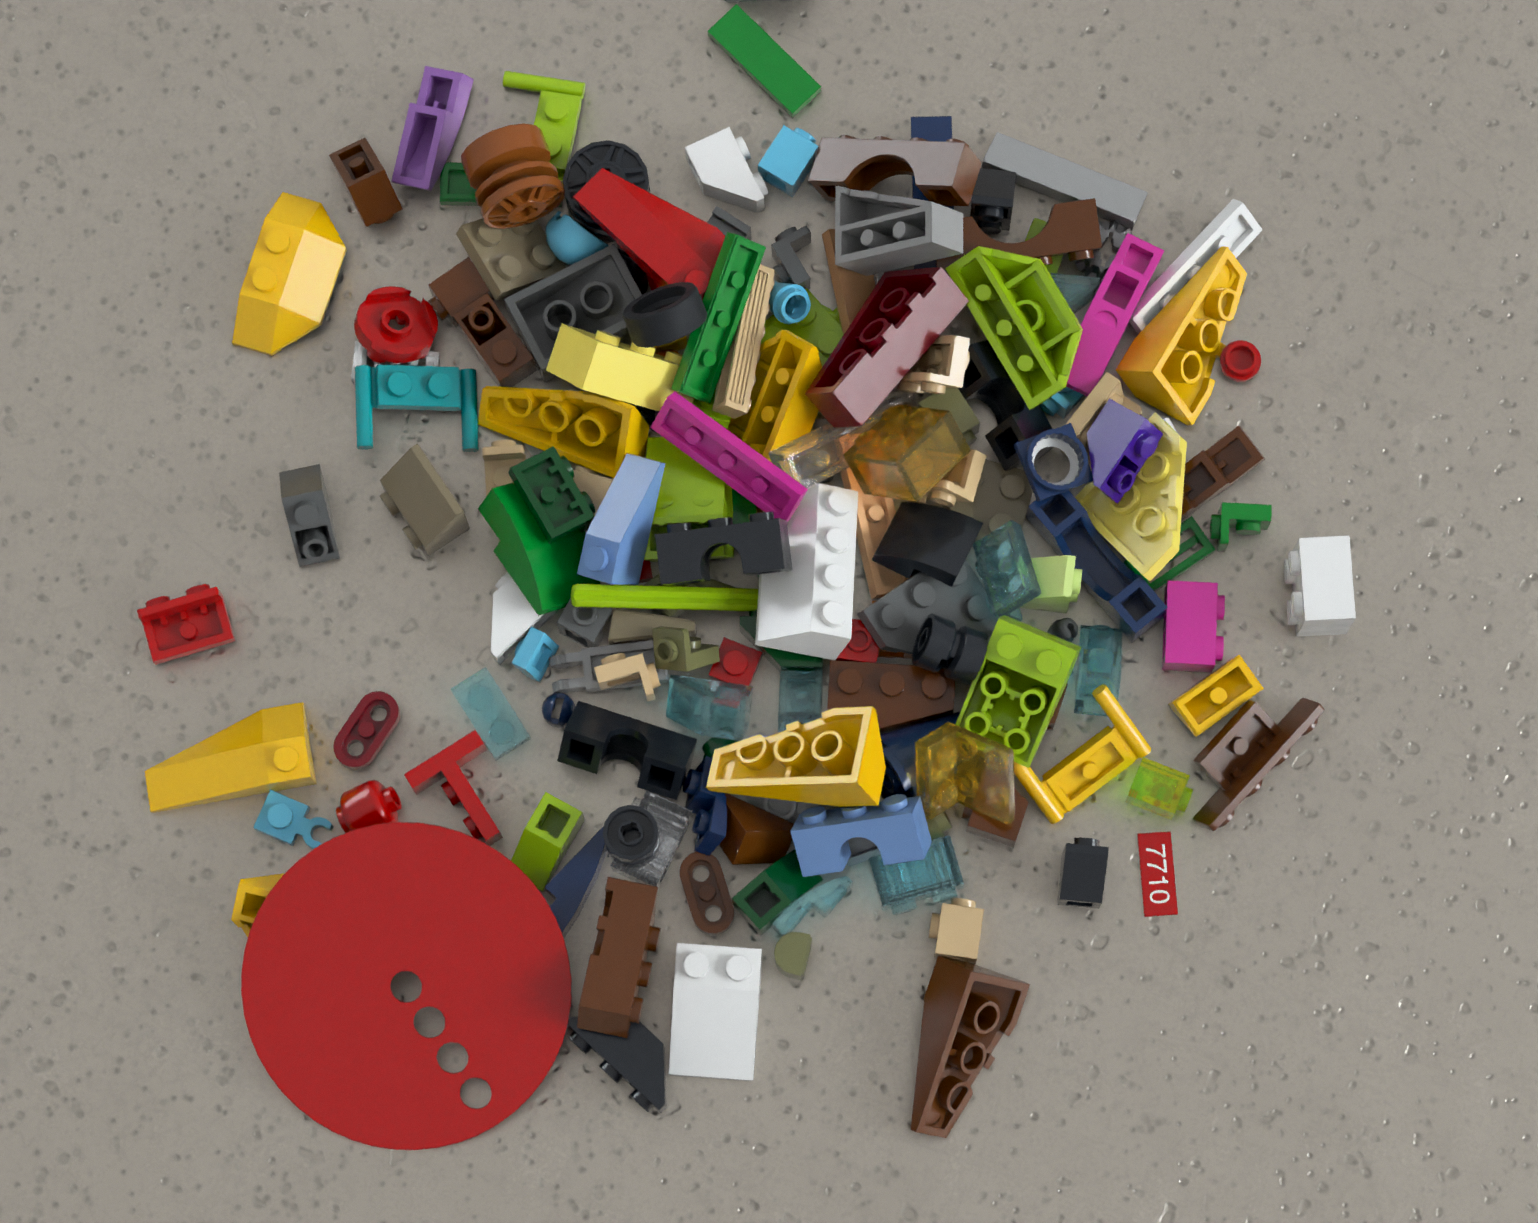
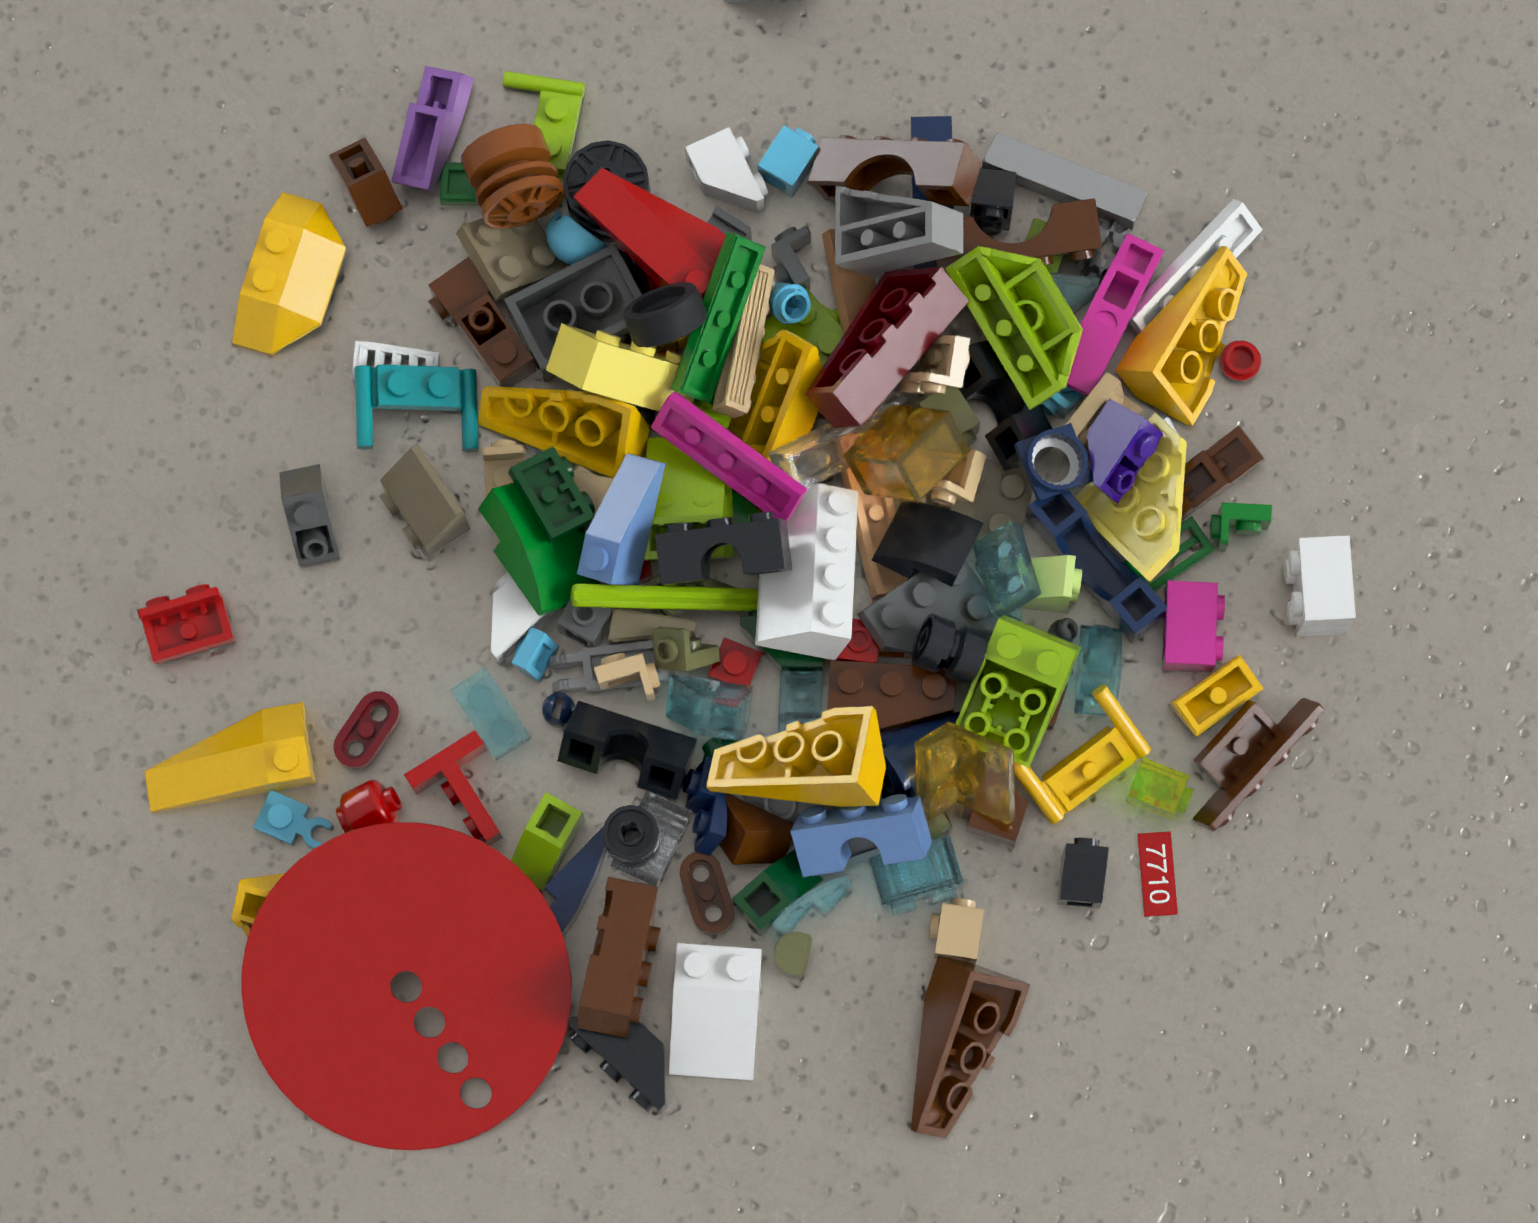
(389, 344): red plate -> none
(764, 60): green tile -> none

